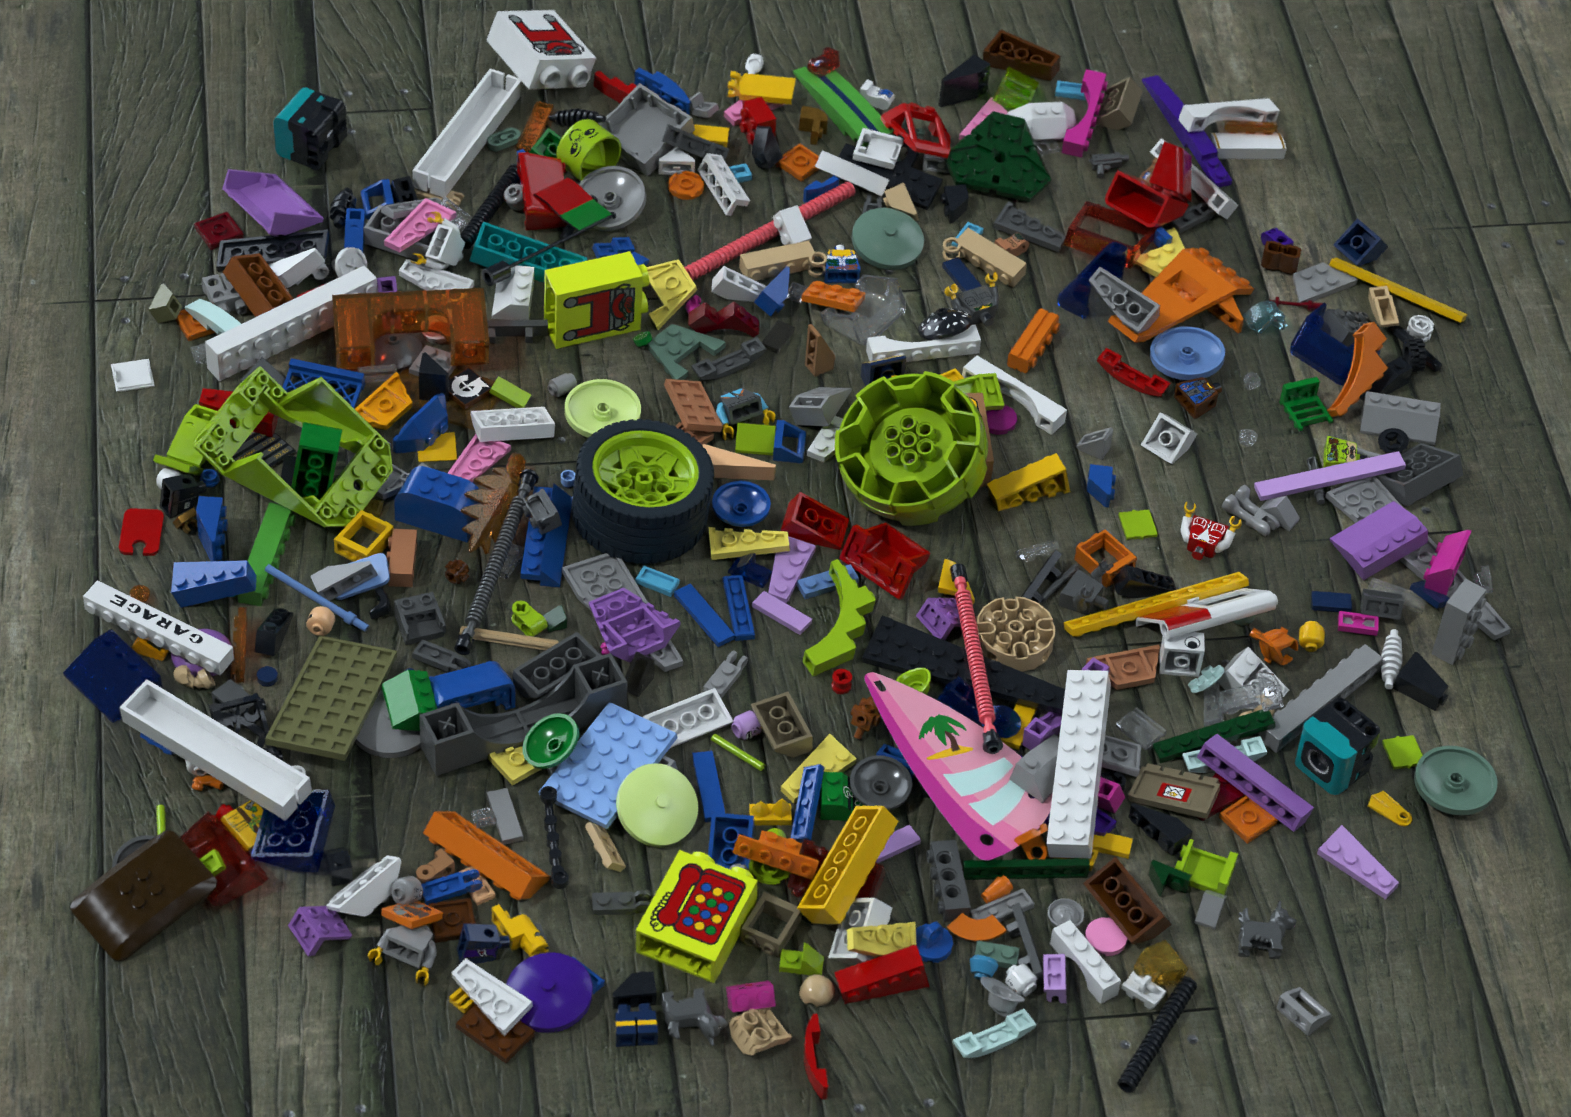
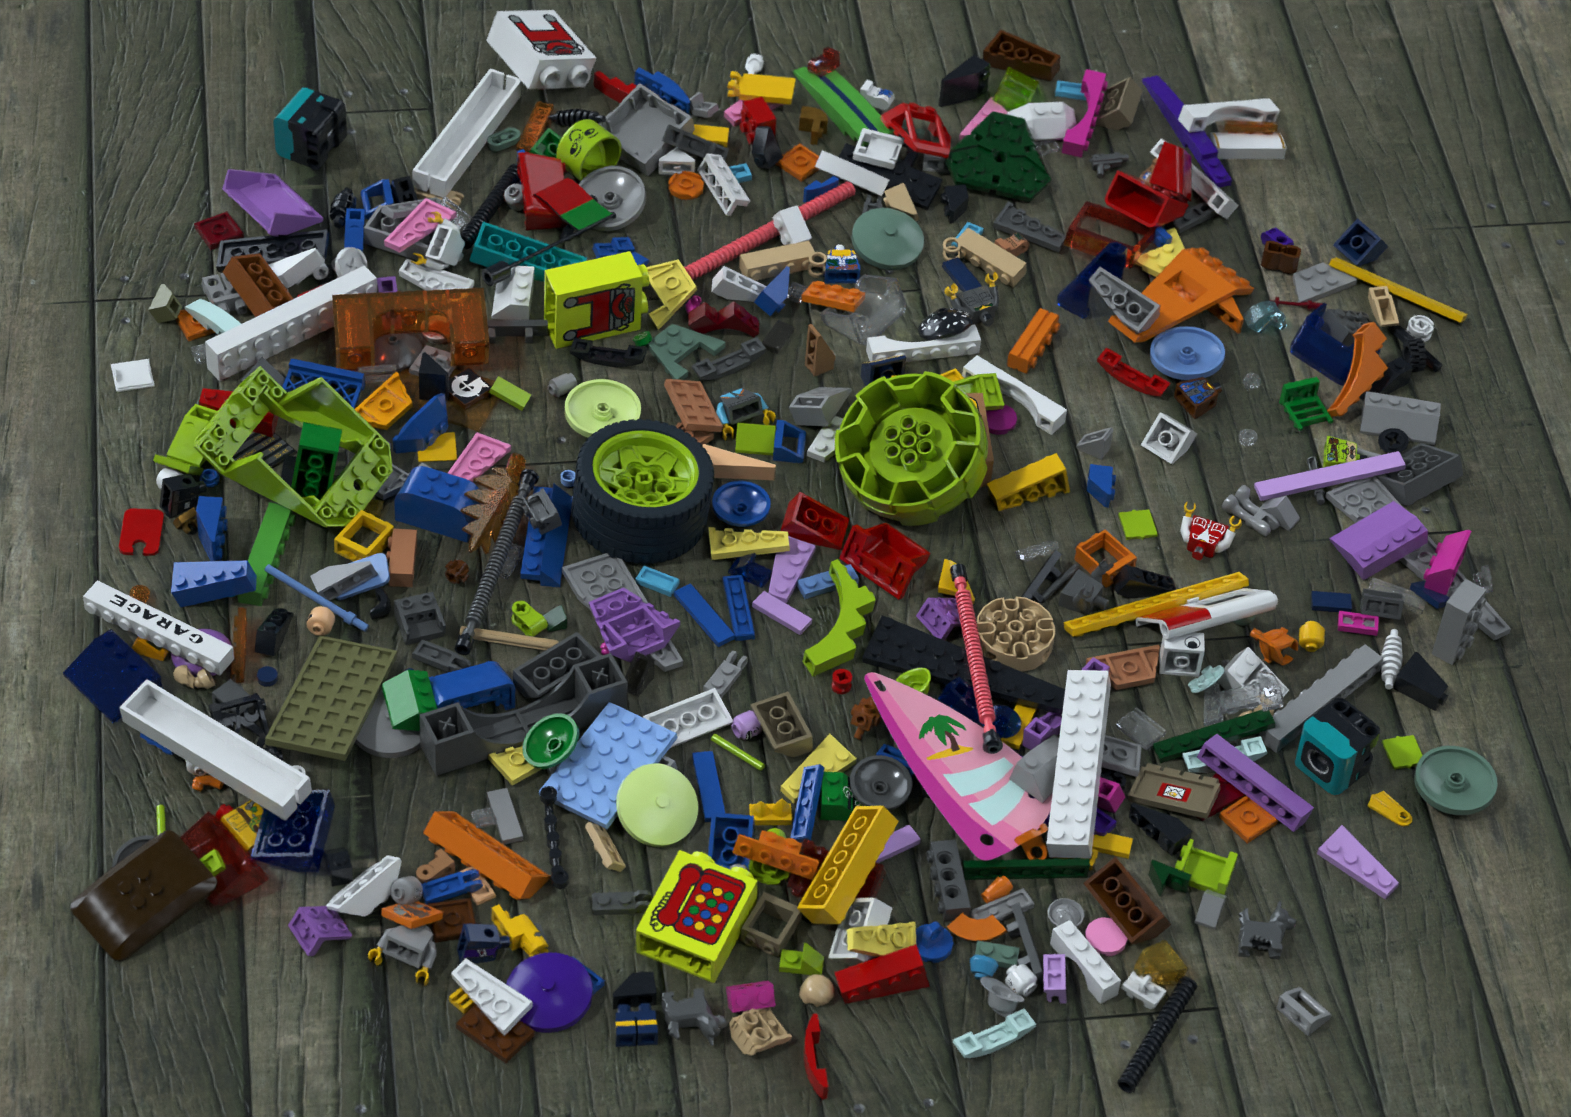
(512, 424): white slope -> none
(606, 356): none -> black slope

